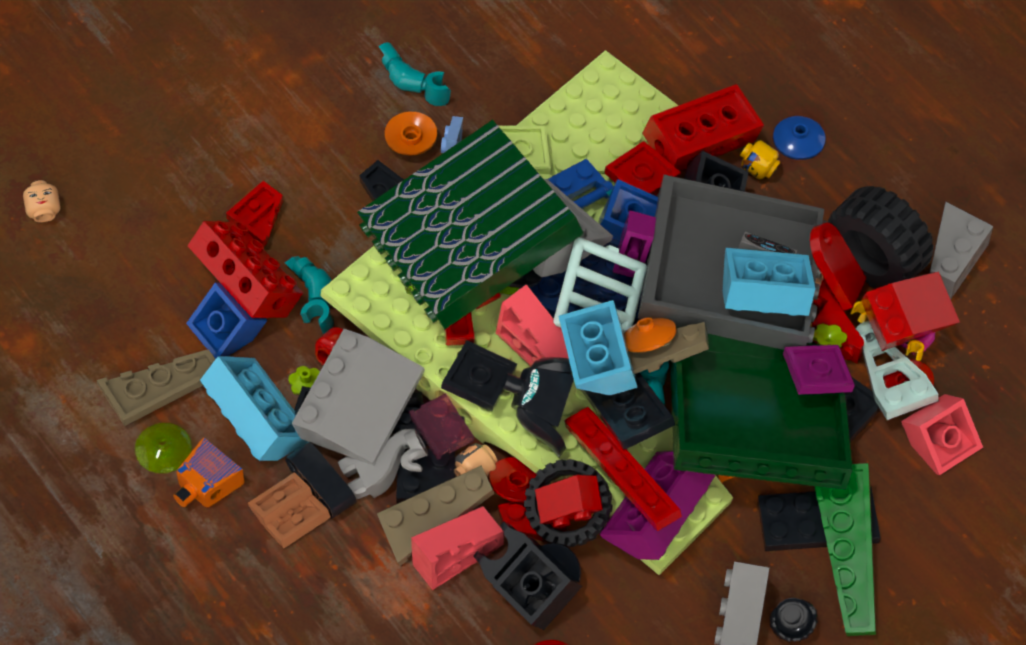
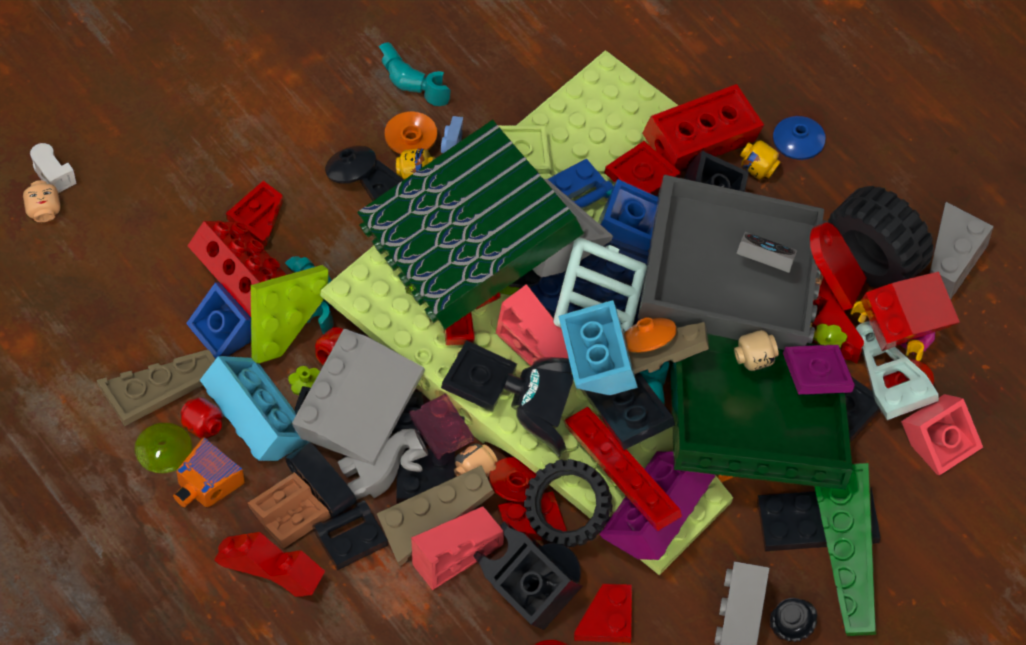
(50, 169): none -> white leg
(201, 418): none -> red head
(260, 557): none -> red arch
(282, 309): none -> lime plate
(350, 164): none -> black dish
(355, 542): none -> black plate
(412, 161): none -> yellow head
(568, 500): red brick -> none
(608, 616): none -> red wing
(635, 239): magenta slope -> none
(756, 350): none -> tan head
(767, 282): medium azure slope -> none

